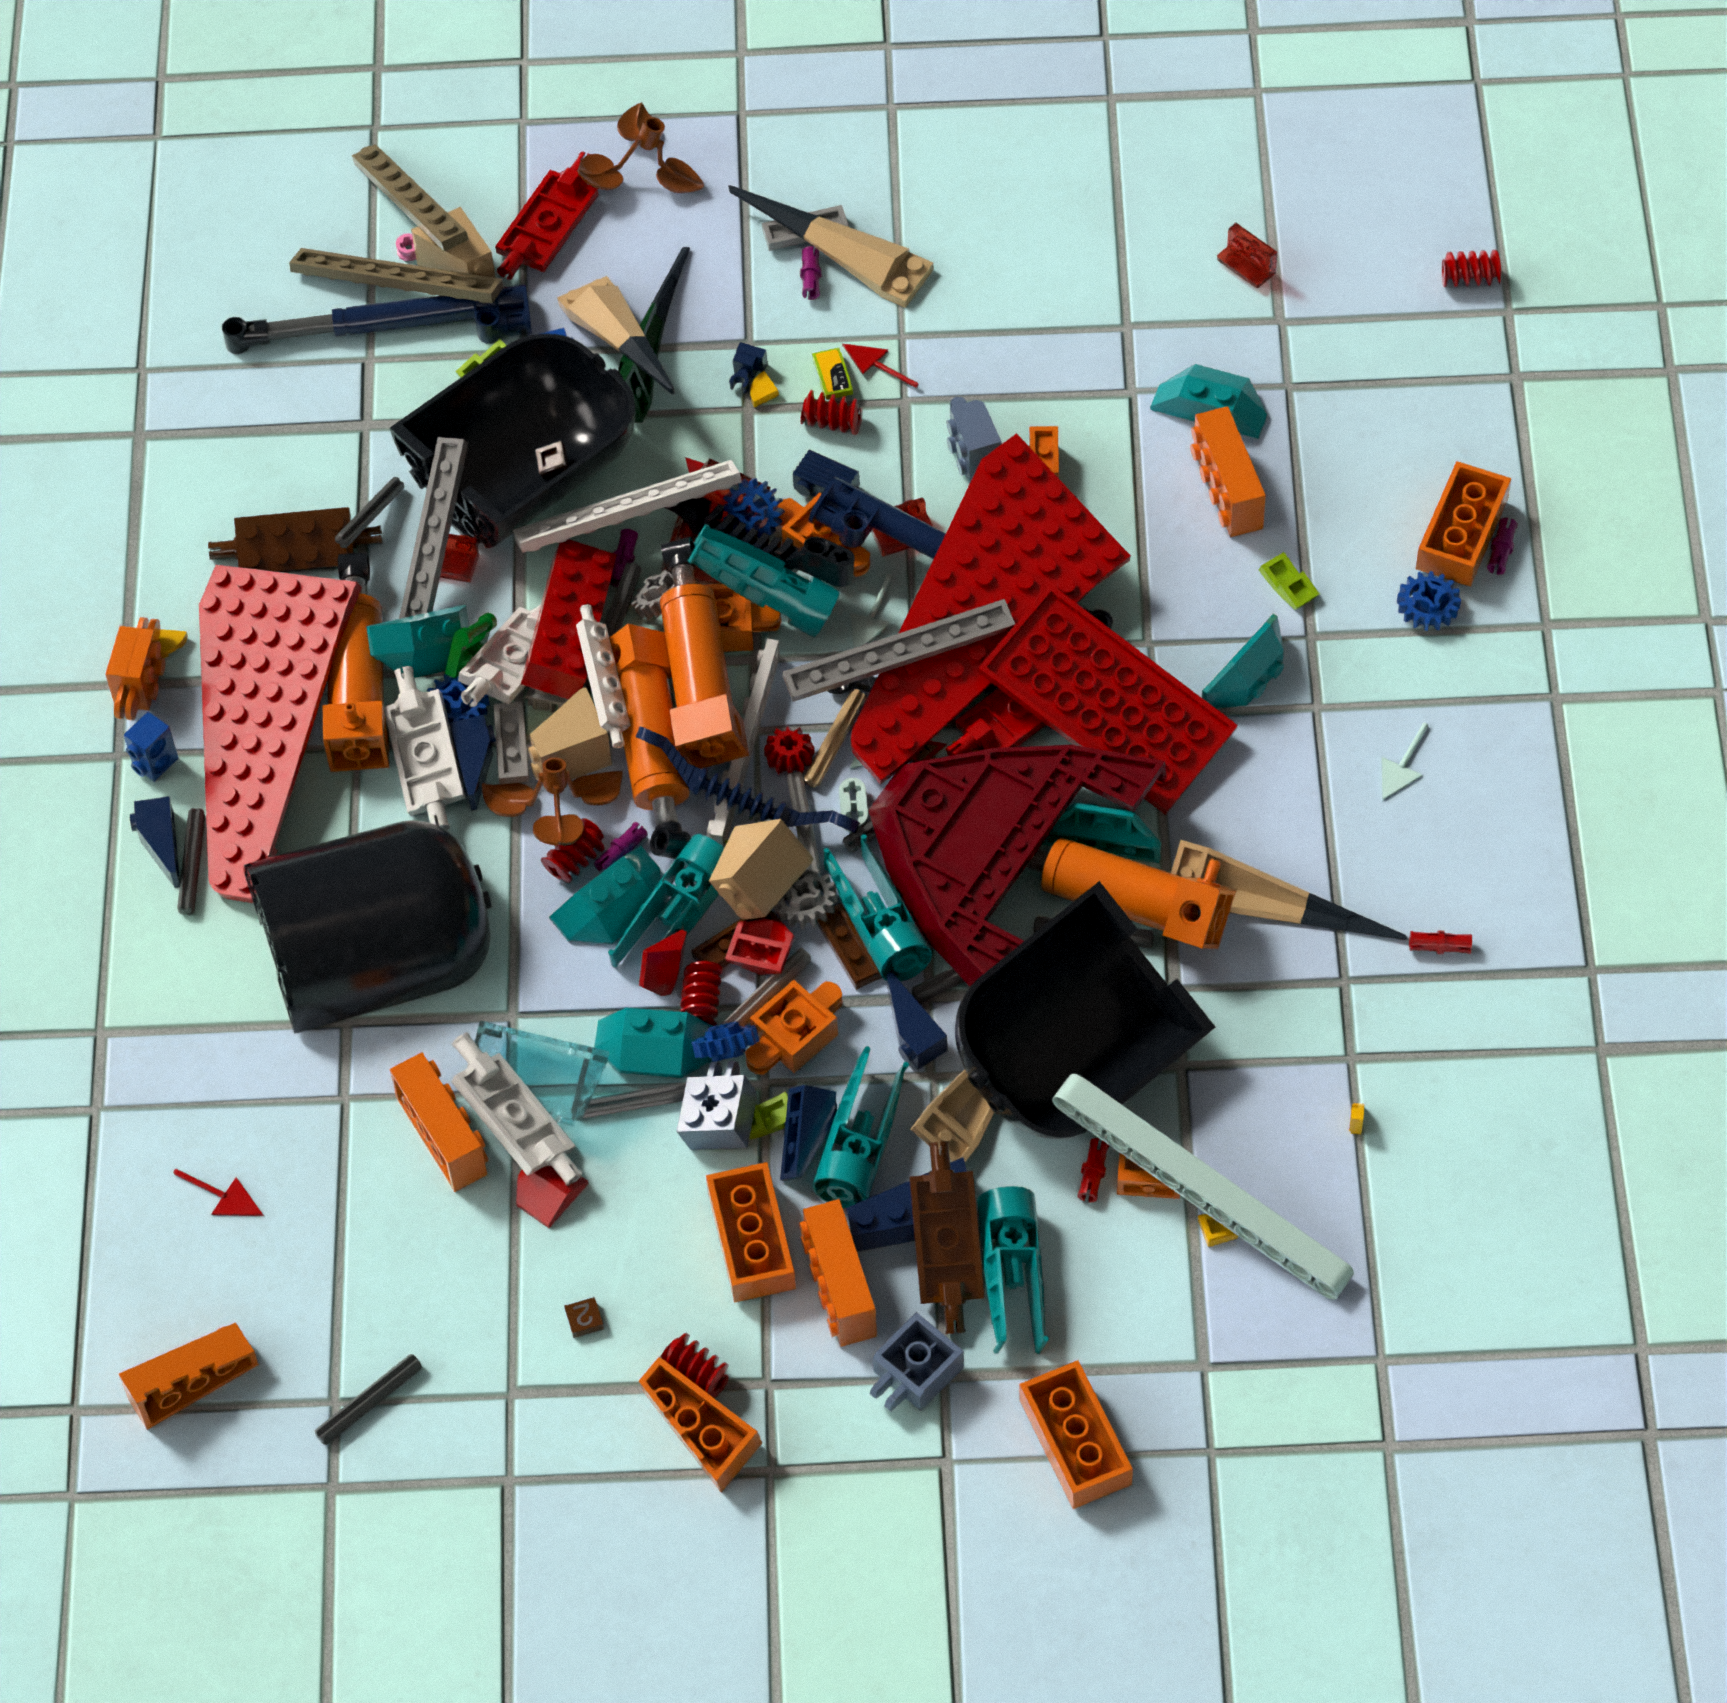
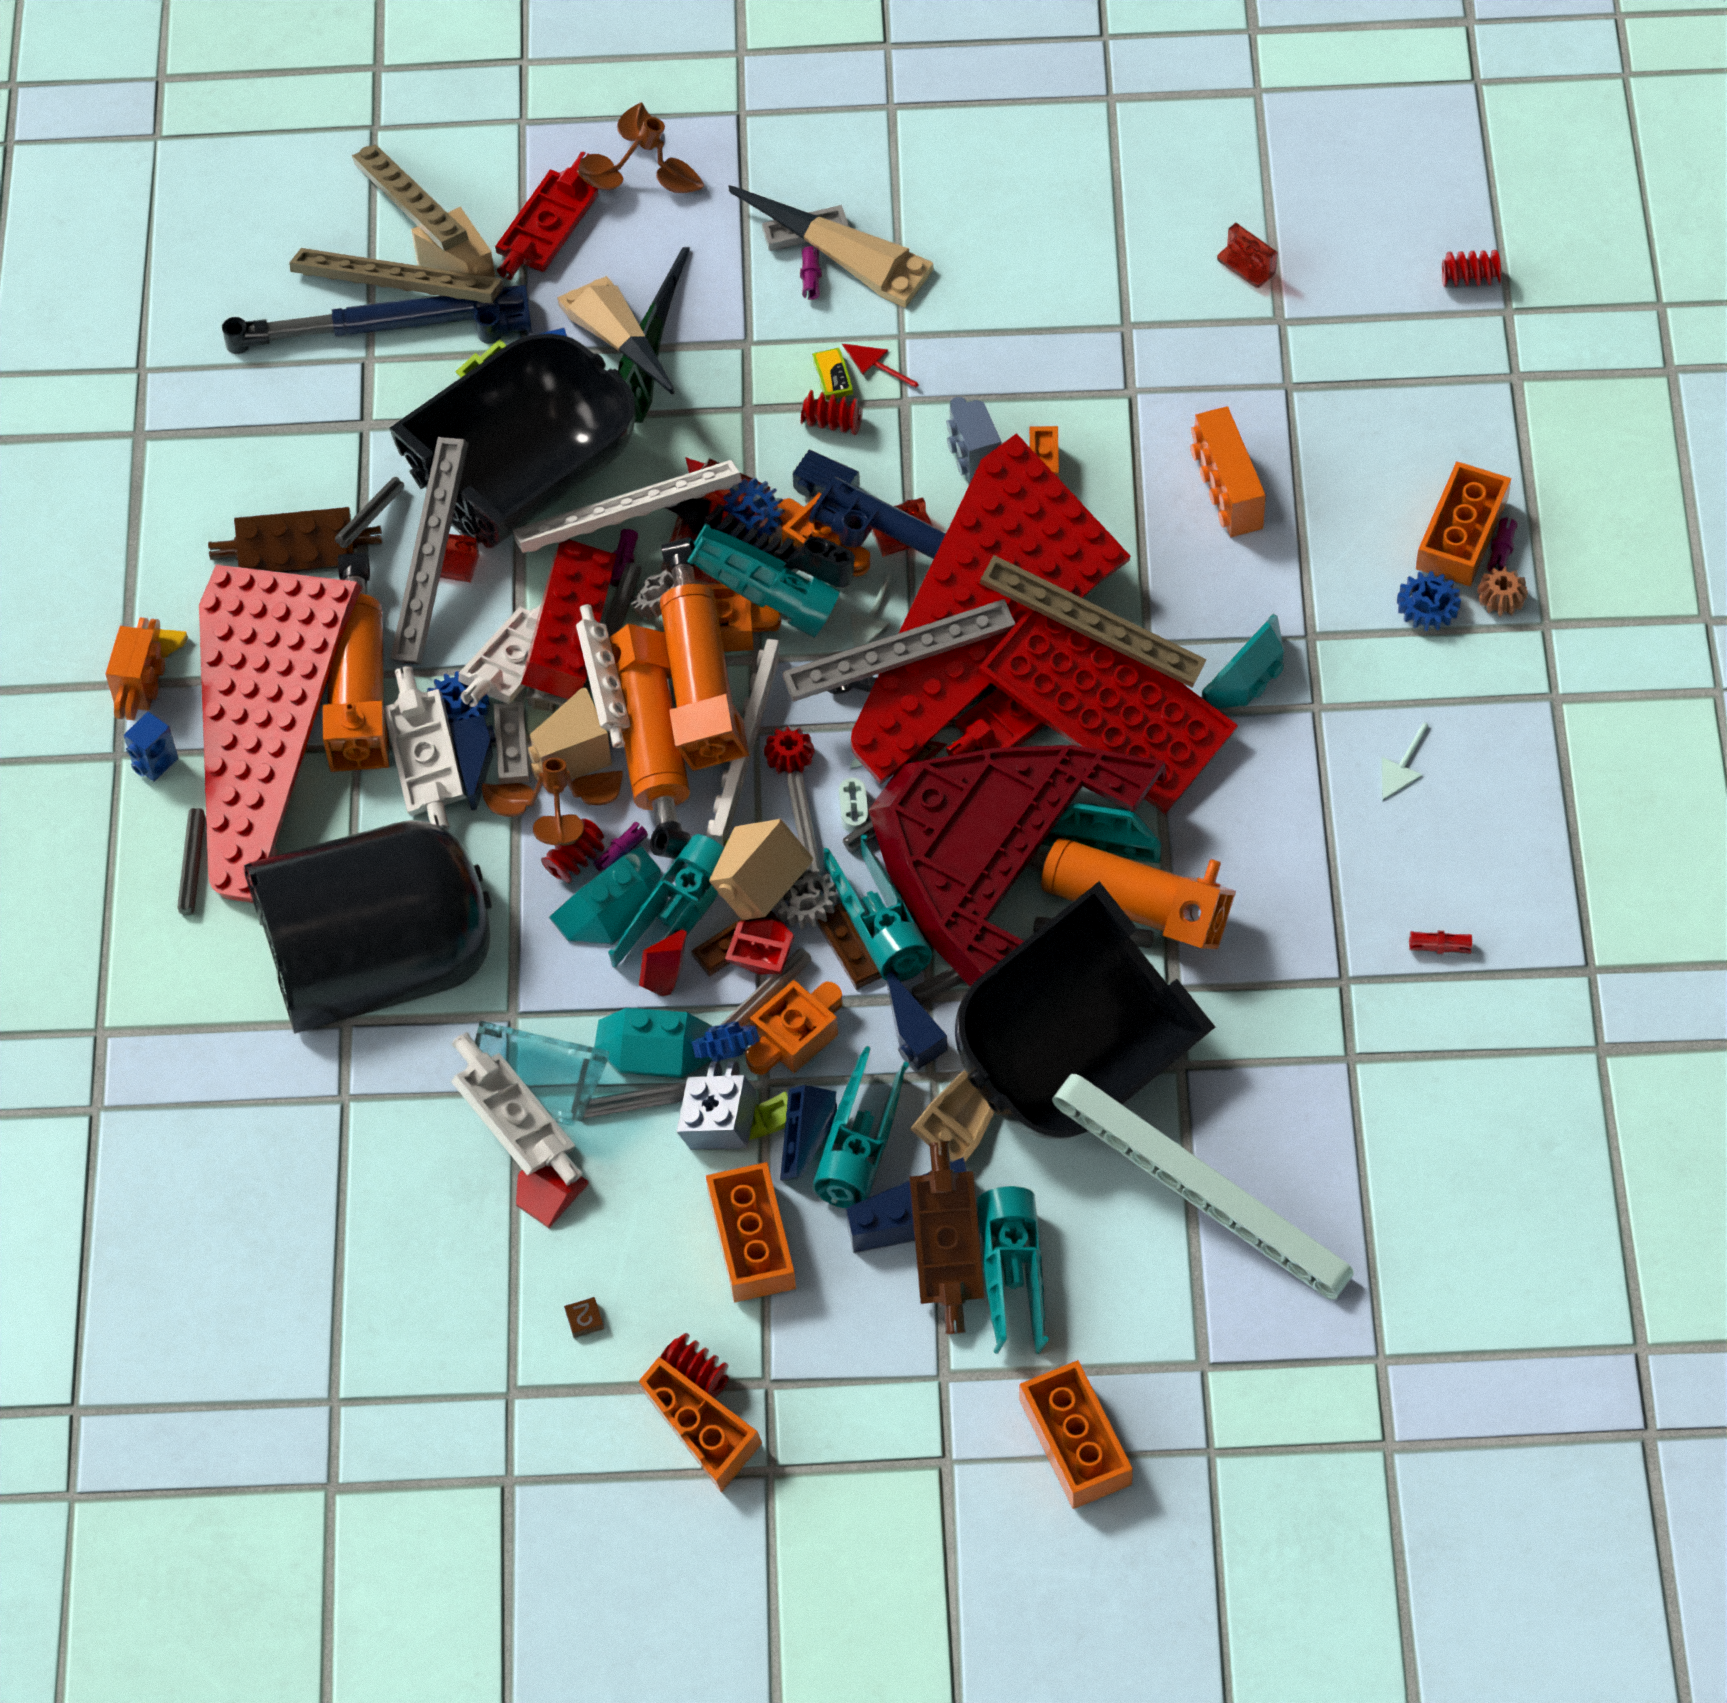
(157, 833): dark blue slope -> none
(187, 1374): orange wedge -> none
(233, 1201): red piece -> none
(368, 1399): dark grey axle -> none
(402, 252): bright pink bush -> none
(417, 640): teal wedge -> none
(439, 1121): orange brick -> none
(468, 642): green plate -> none
(552, 459): tile -> none
(697, 780): dark blue piece -> none
(701, 990): red piece -> none
(746, 364): dark blue piece -> none
(762, 389): yellow tile -> none
(834, 738): tan axle -> none
(838, 1273): orange brick -> none
(915, 1363): sand blue hinge -> none
(1093, 621): none -> dark tan plate
(1093, 1170): red pin -> none
(1138, 1182): orange panel -> none
(1206, 389): teal wedge -> none
(1214, 1231): yellow tile -> none
(1270, 897): tan plate -> none
(1288, 583): lime slope -> none
(1356, 1118): yellow tile -> none
(1502, 591): none -> nougat gear

